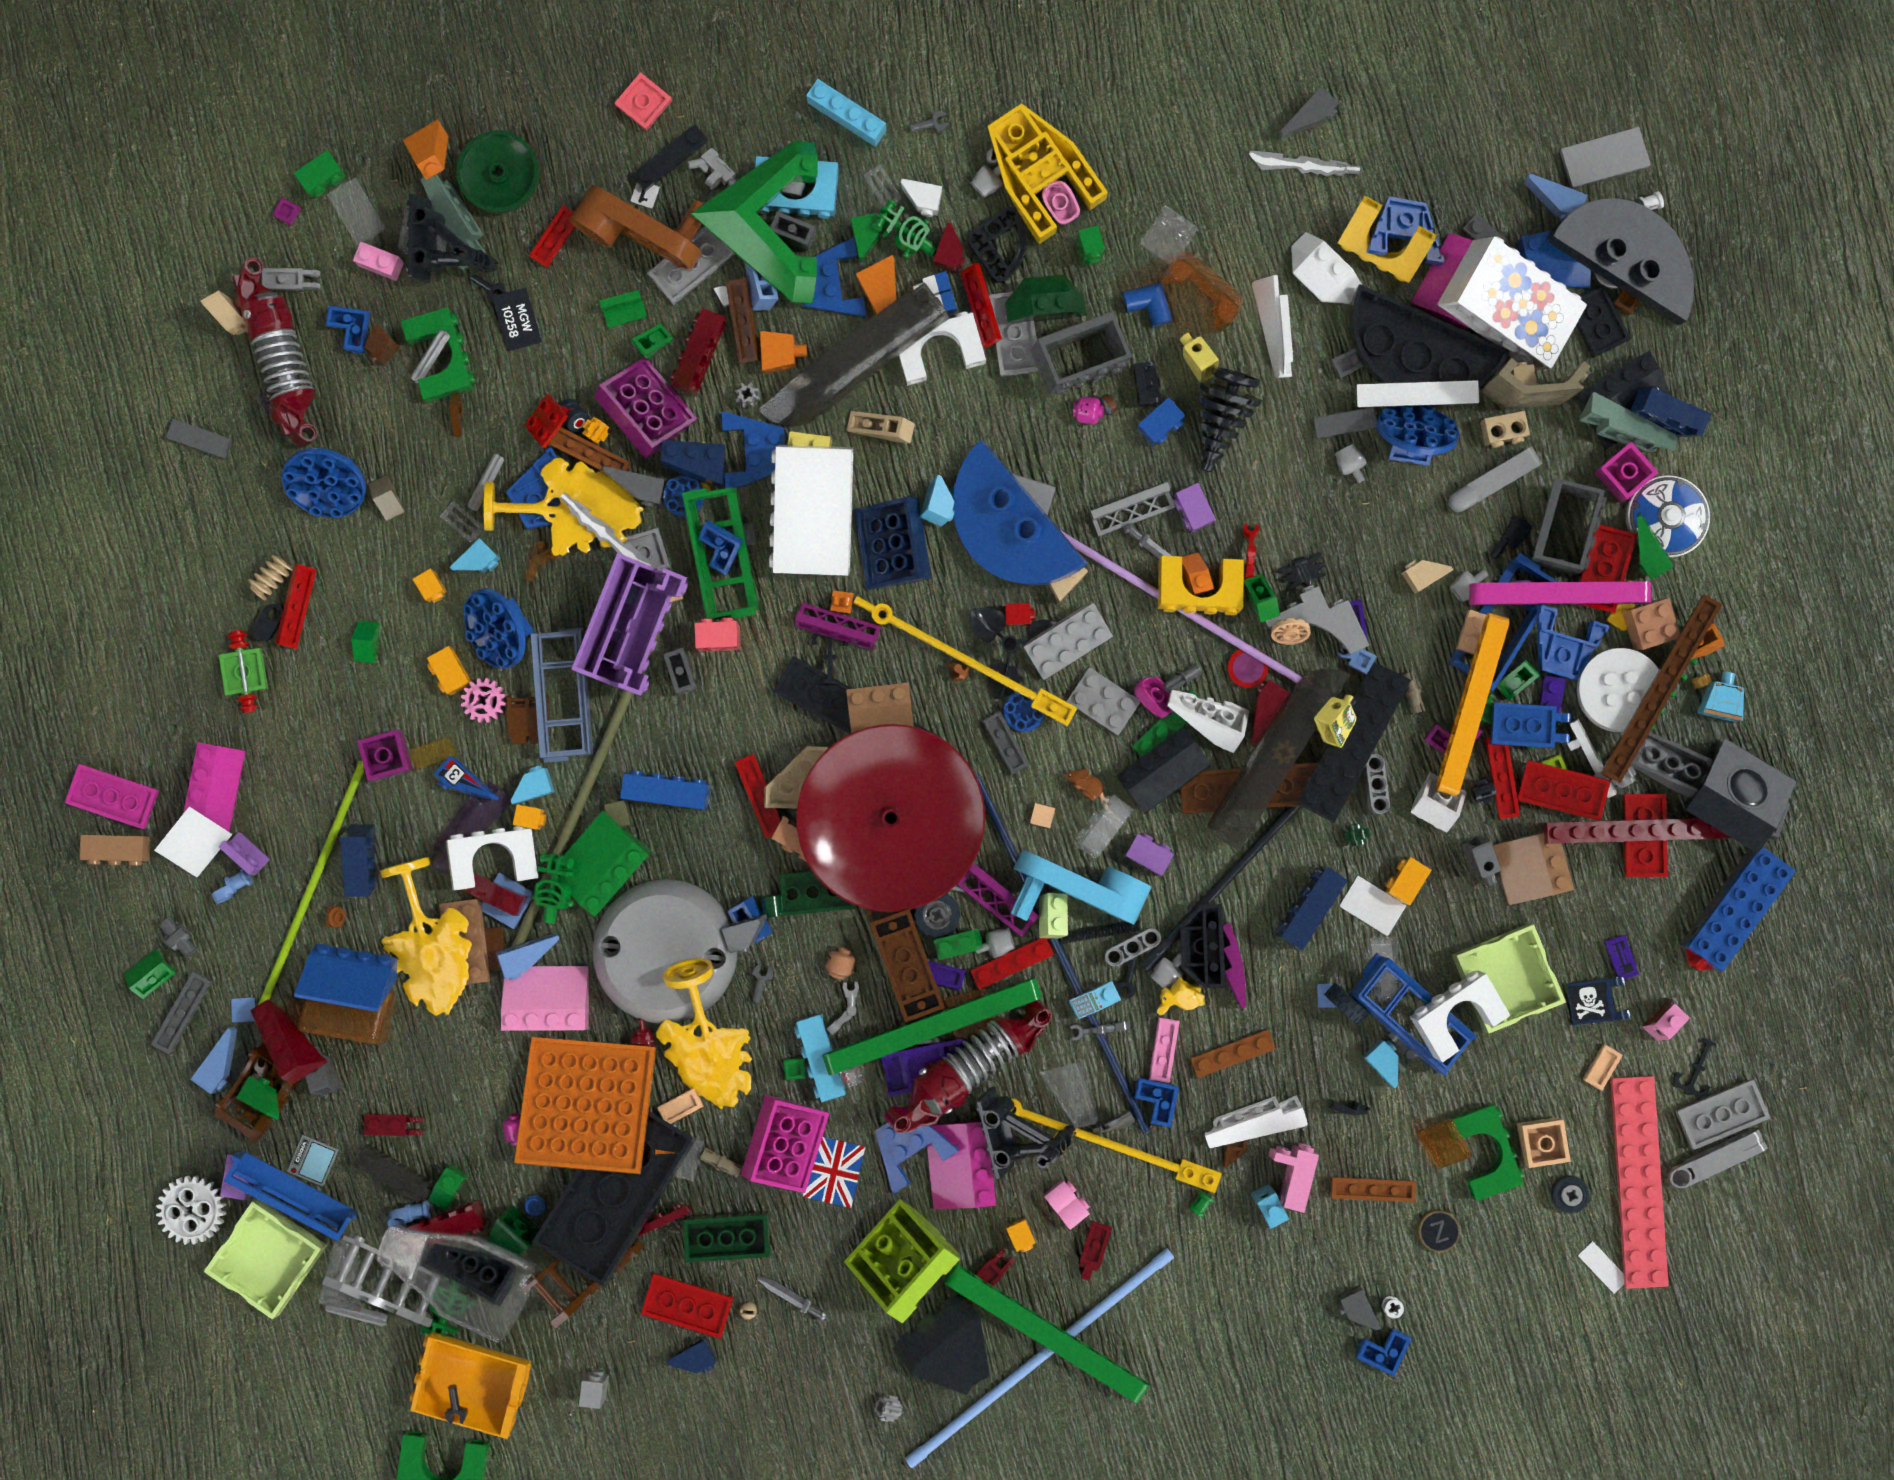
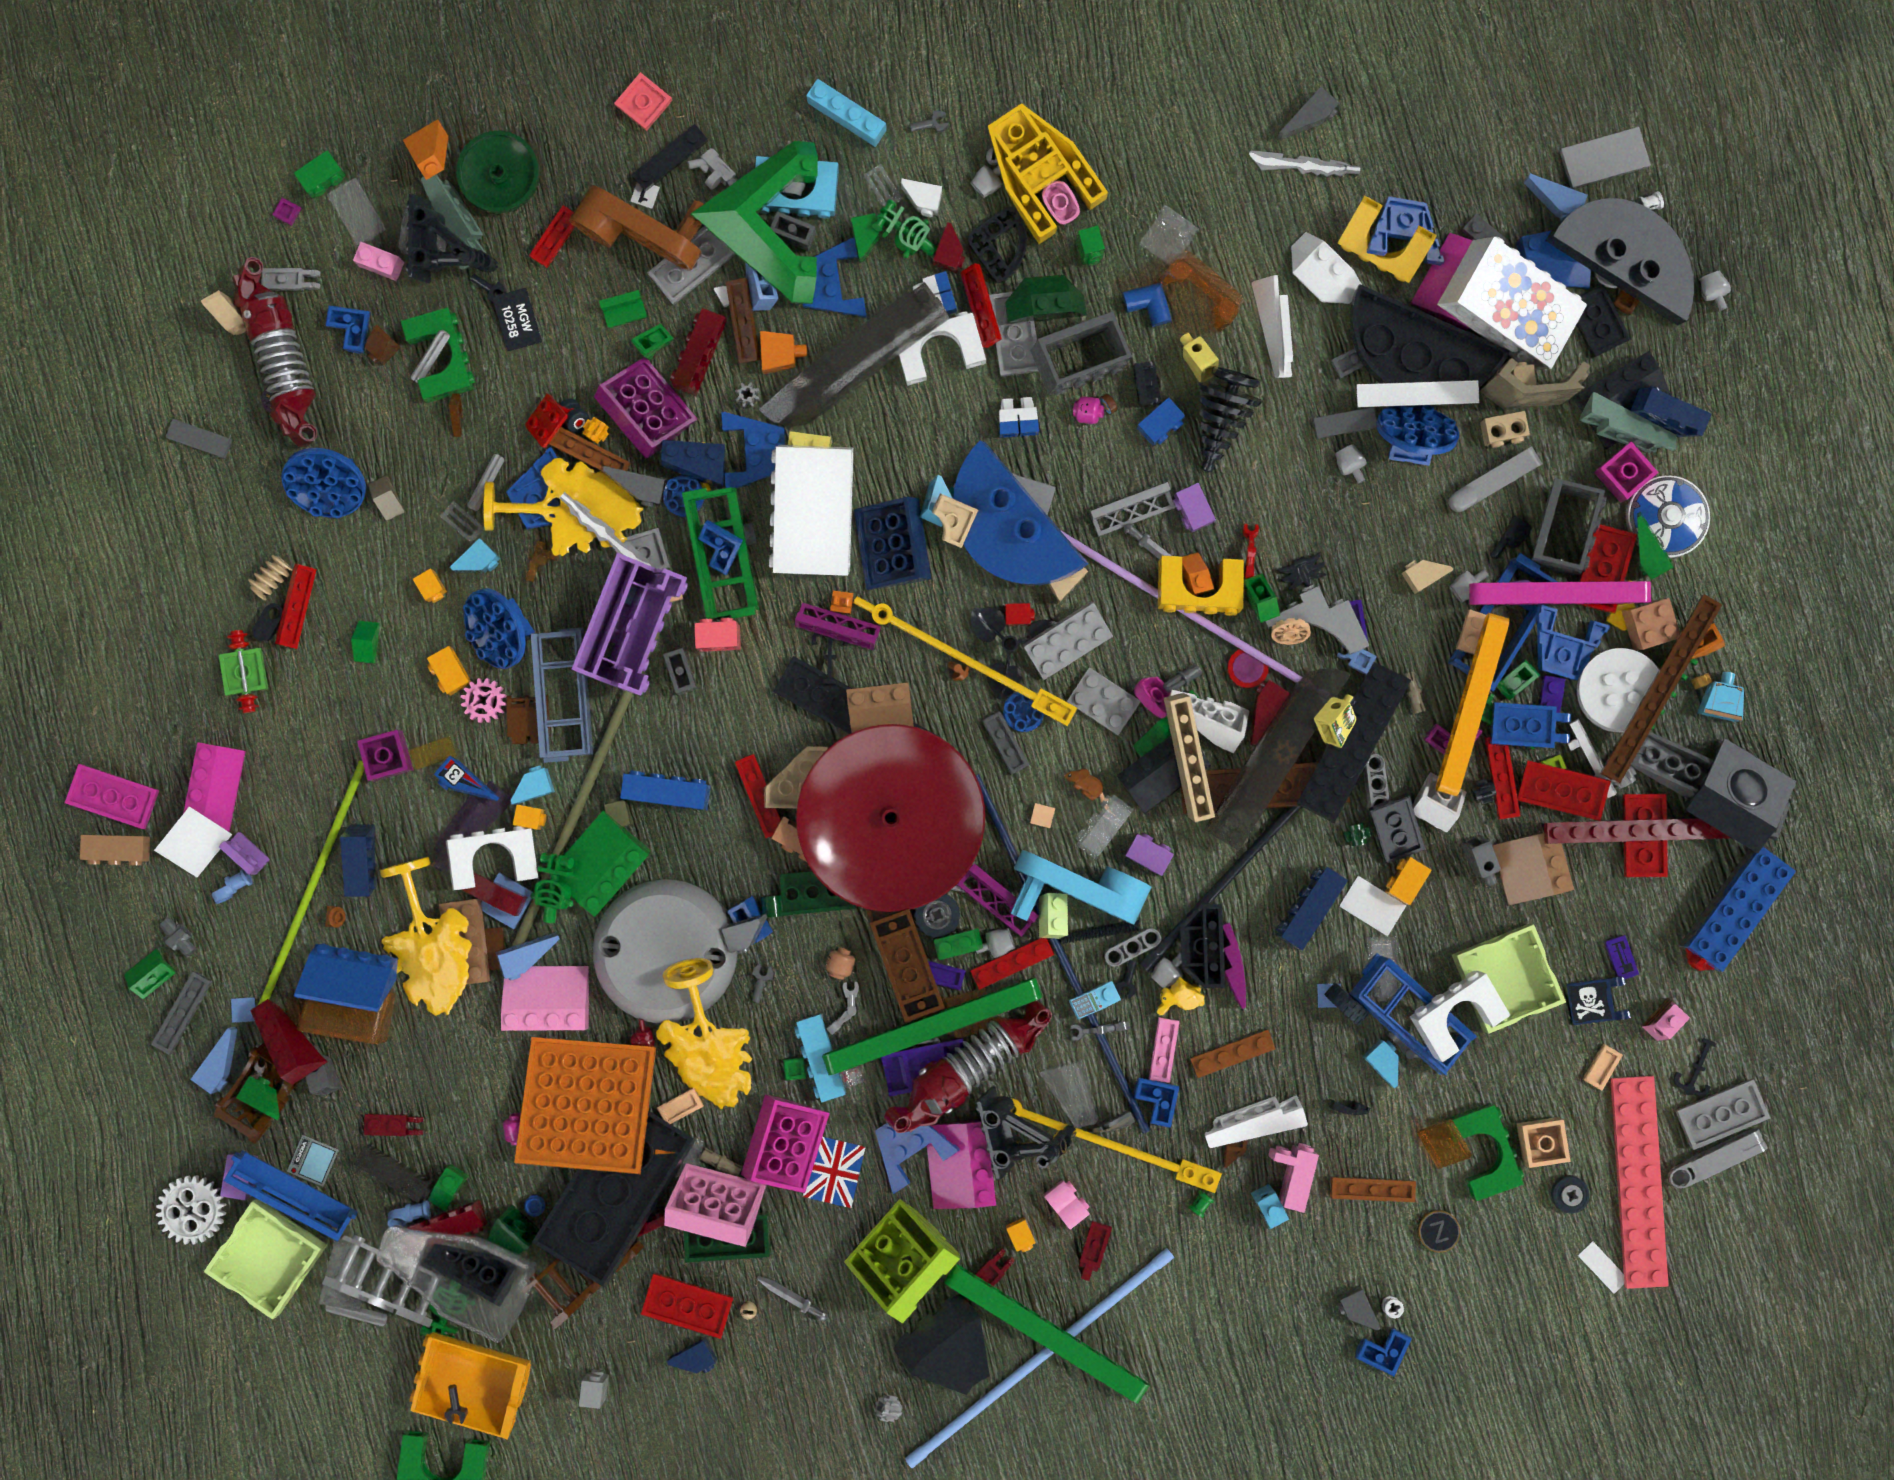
(714, 1204): none -> bright pink slope
(879, 284): orange slope -> none
(881, 426): tan slope -> none
(955, 519): none -> tan tile
(1027, 418): none -> hips
(1189, 757): none -> tan brick
(1396, 828): none -> black tile
(1714, 287): none -> light grey piece

